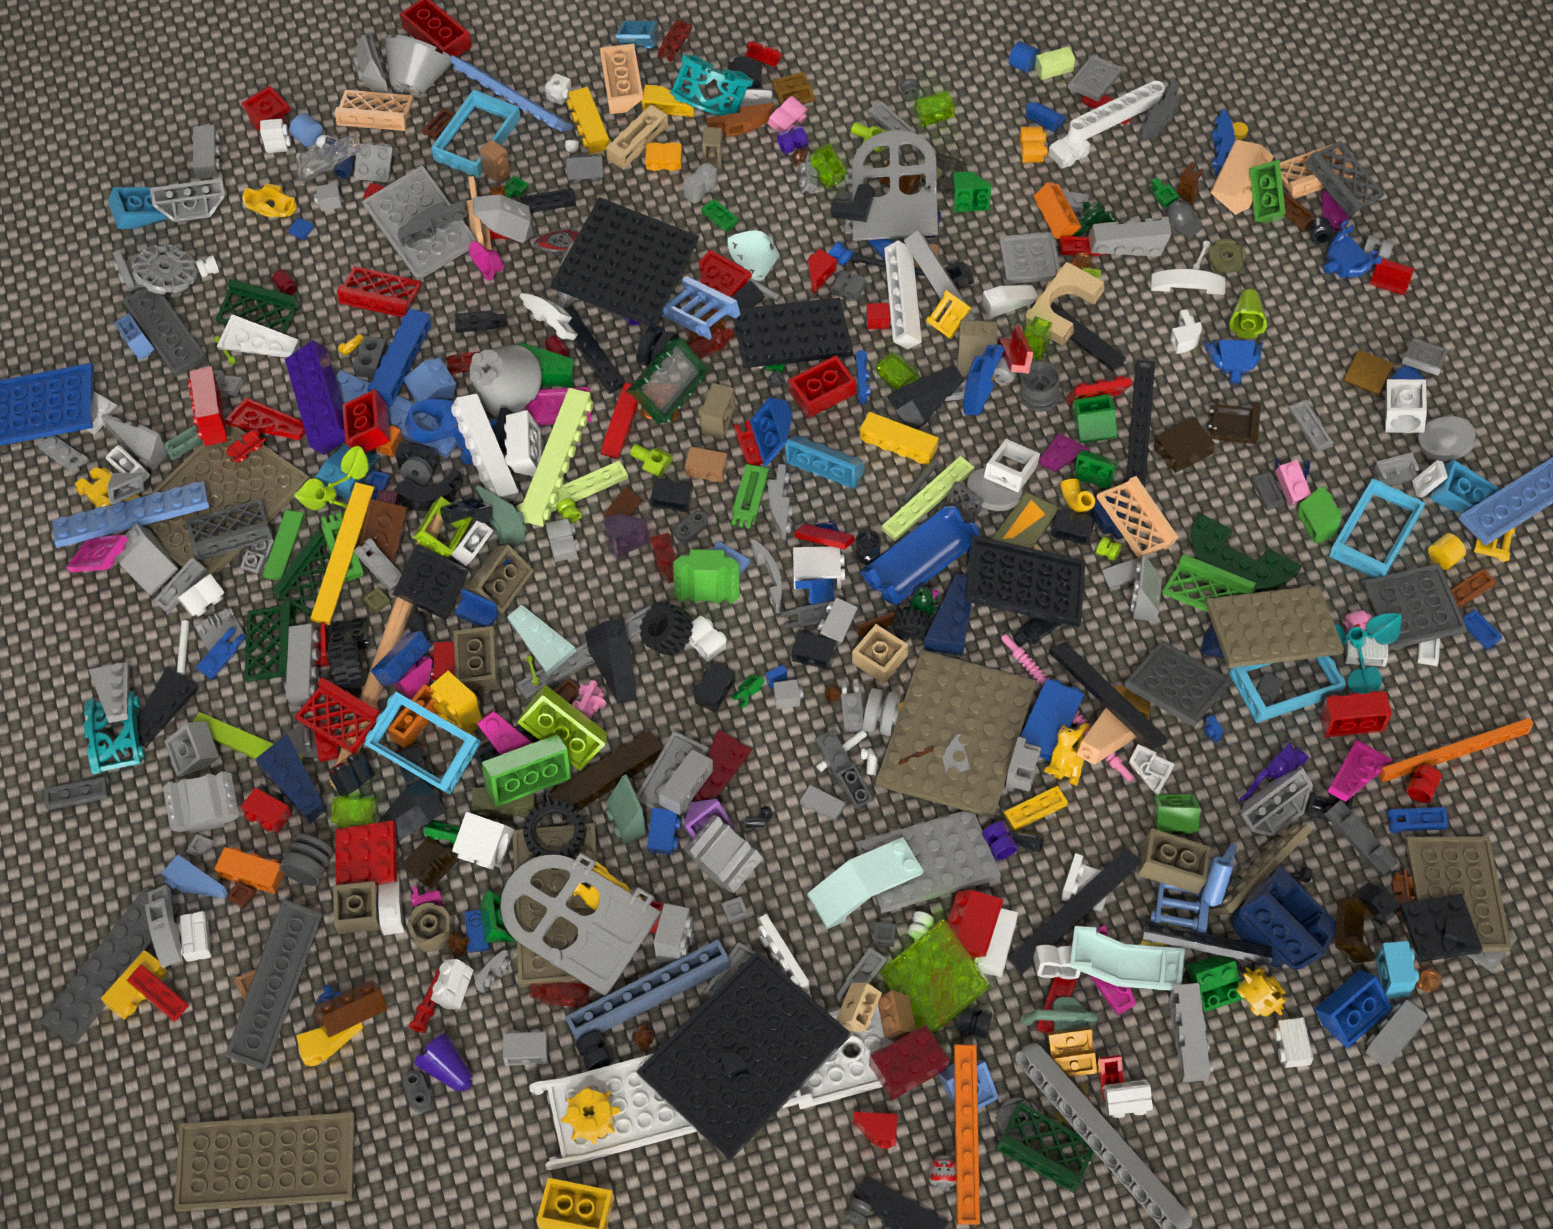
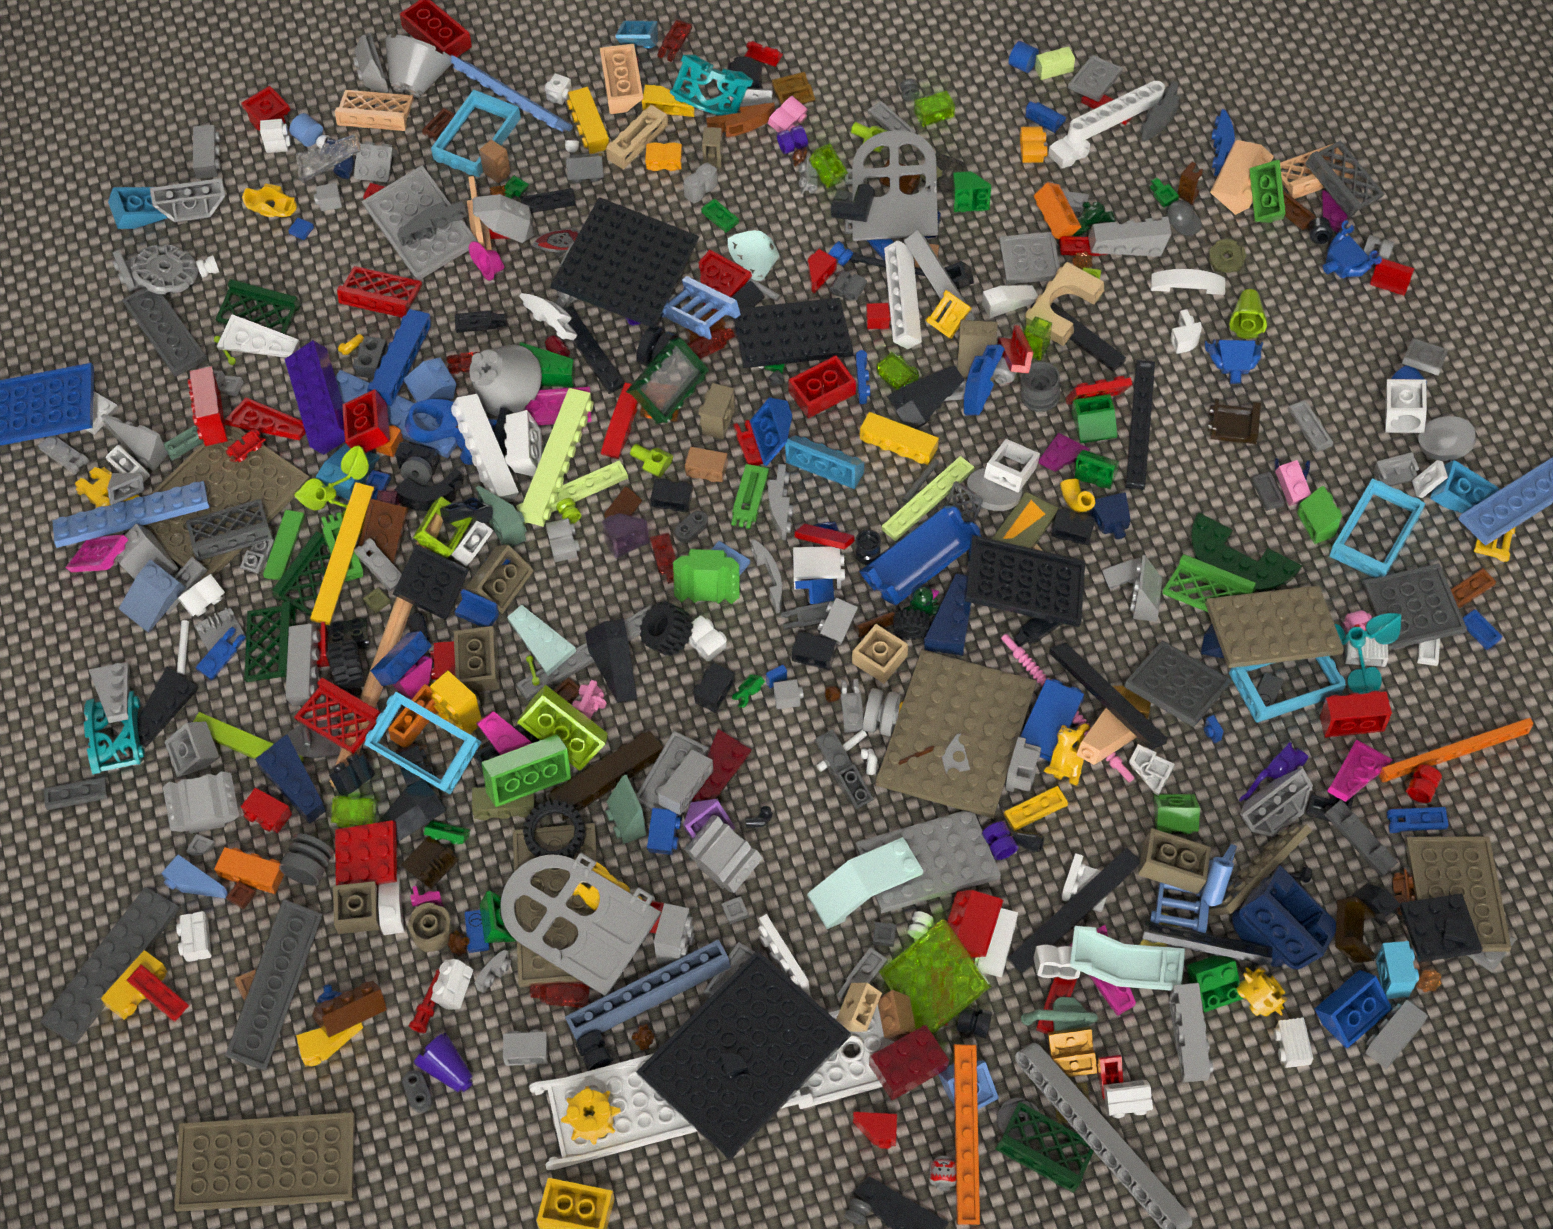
(134, 336): medium blue slope -> none
(151, 595): none -> sand blue slope
(162, 926): light grey slope -> none
(284, 282): dark red brick -> none
(325, 748): red hinge -> none
(482, 841): white brick -> none
(822, 803): light grey tile -> none
(1109, 549): lime wheel -> none
(1147, 512): light nougat fence -> none
(1184, 445): dark brown brick -> none
(1206, 244): white hinge -> none
(1240, 130): yellow tile -> none
(1368, 372): pearl gold slope -> none
(1447, 551): yellow piece -> none

